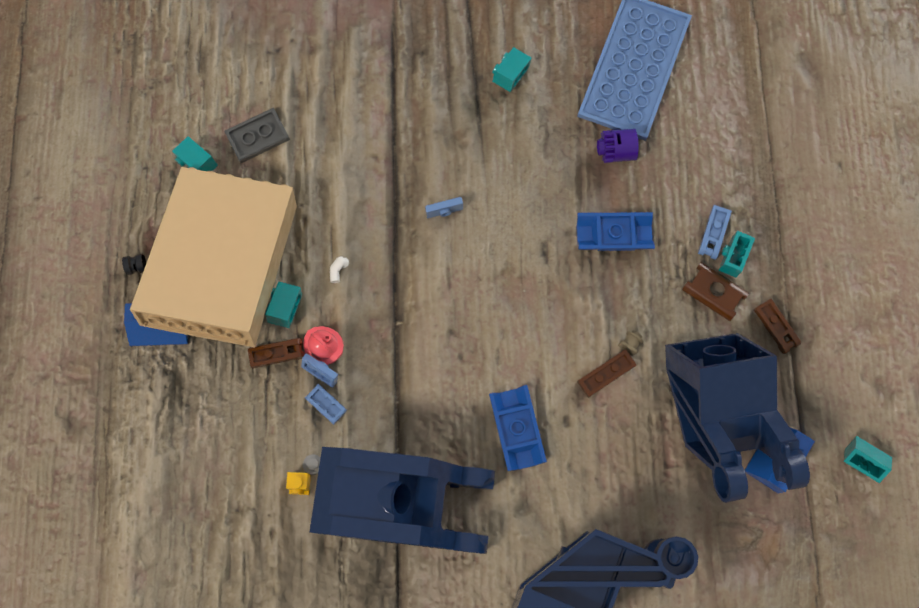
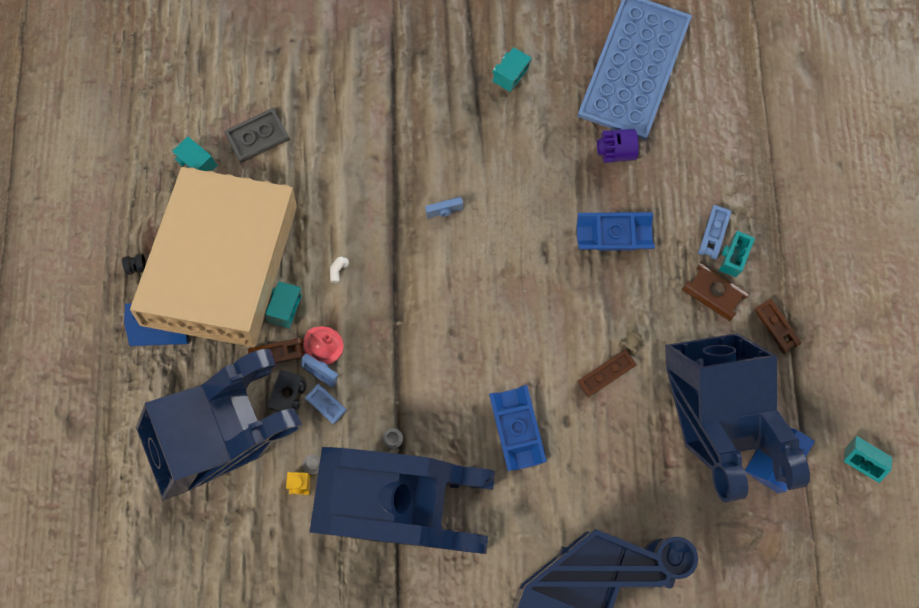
(210, 427): none -> dark blue piece
(285, 381): none -> black brick
(393, 438): none -> light grey plate

